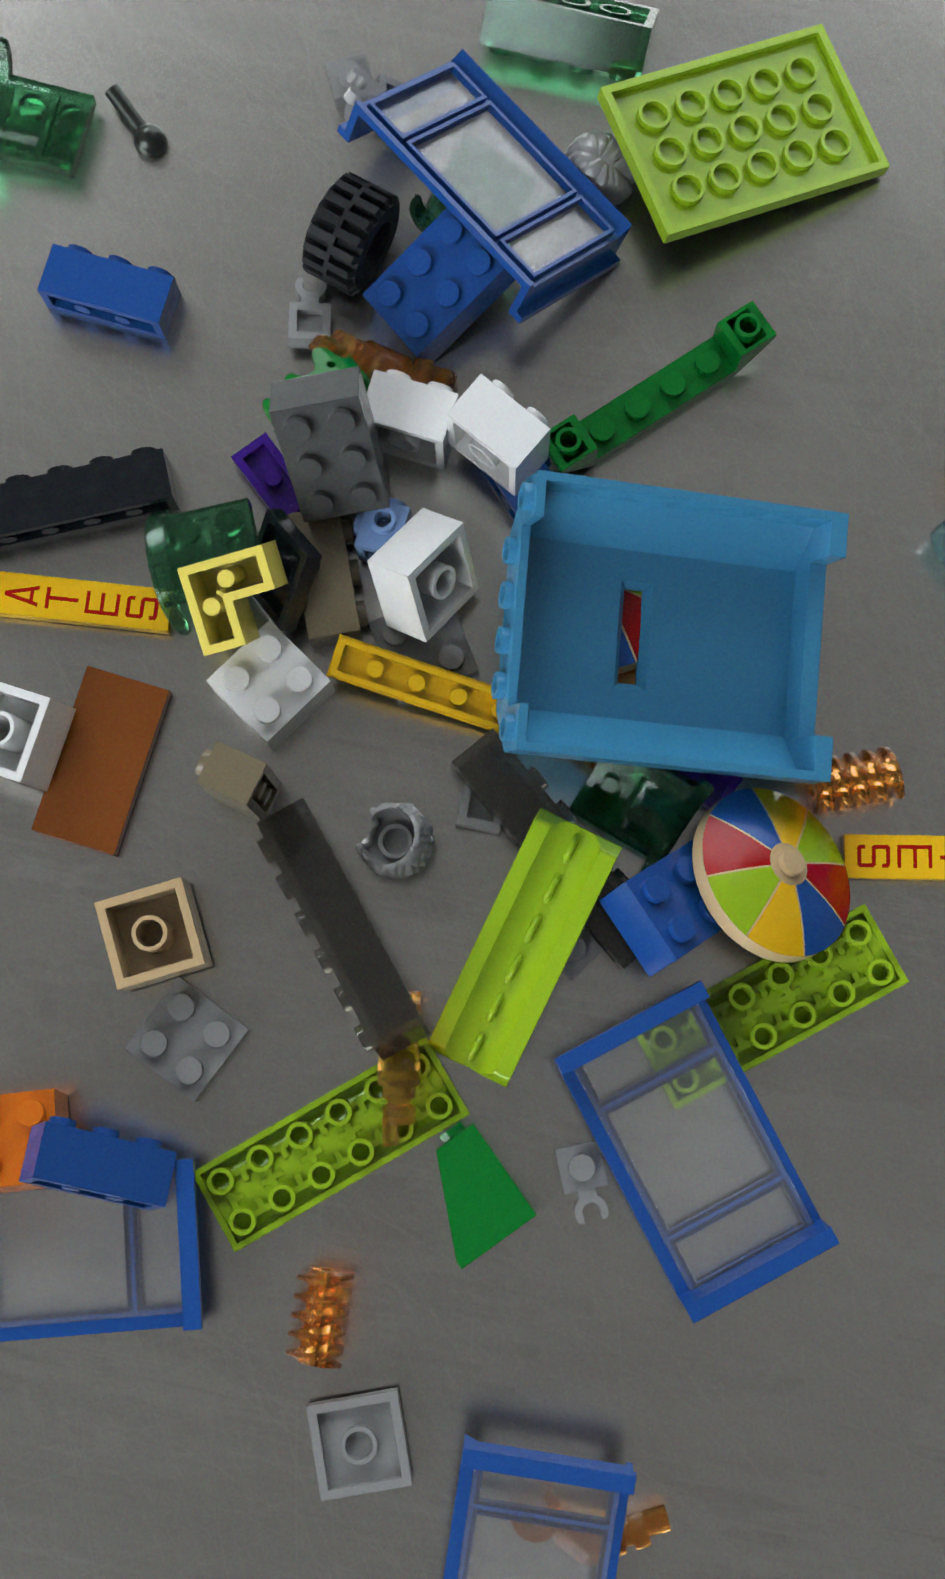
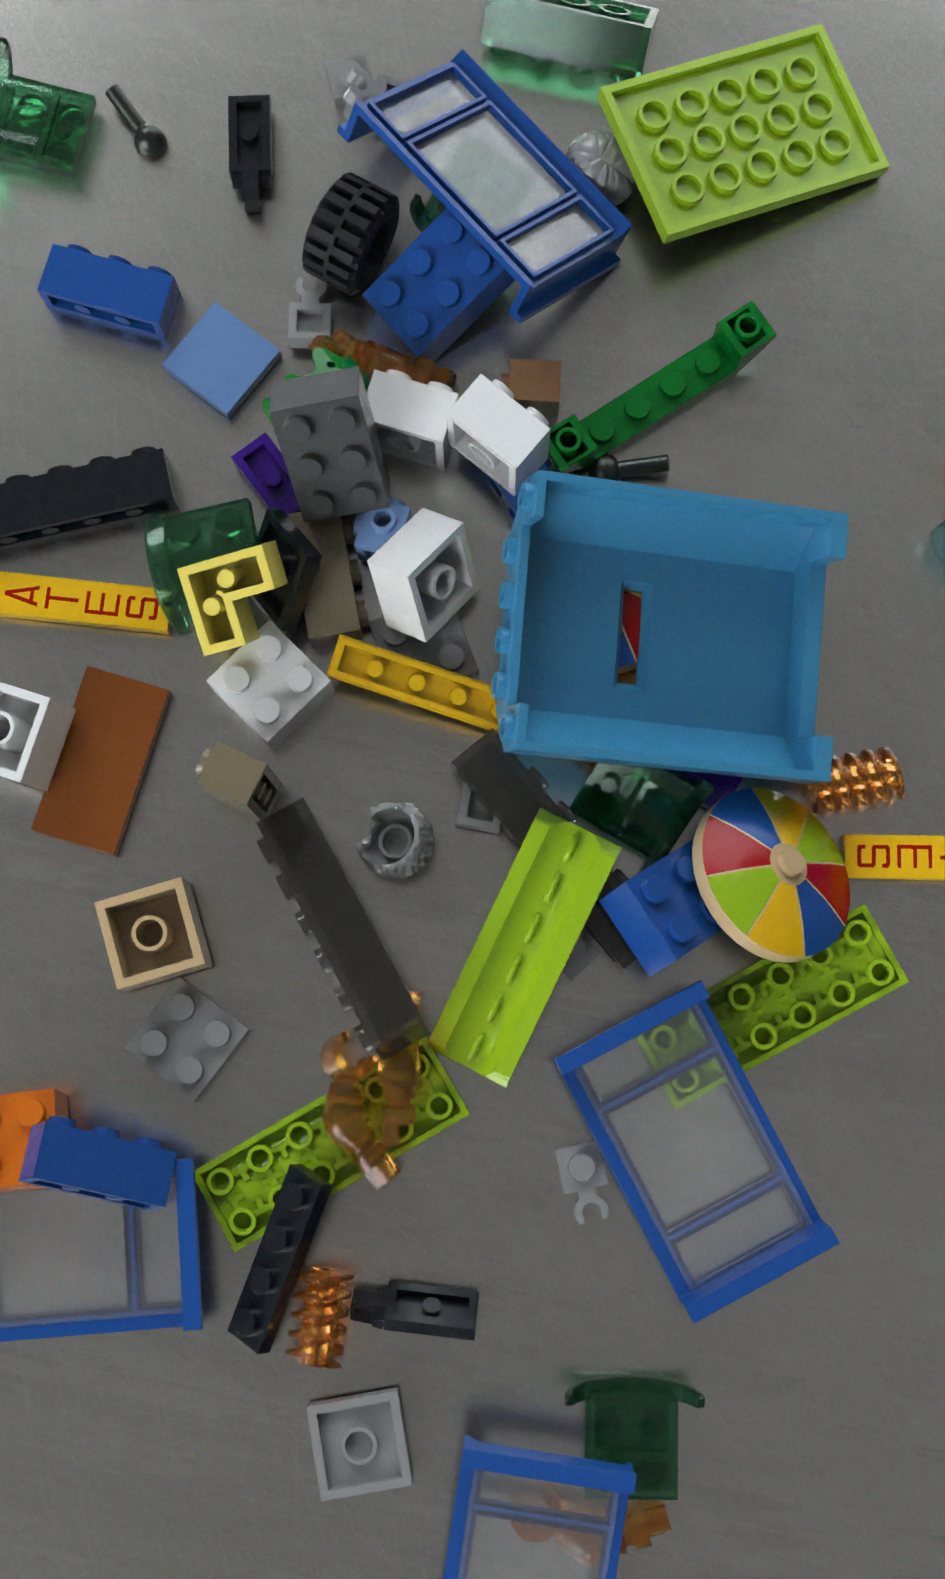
(222, 360): none -> medium blue tile
(250, 147): none -> black hinge
(279, 1258): none -> black plate
(346, 1116): none -> clear orange piece
(418, 1309): none -> black hinge
(478, 1193): green slope -> none
(535, 384): none -> medium nougat brick
(611, 468): none -> pearl dark grey bar
(636, 1423): none -> clear green piece

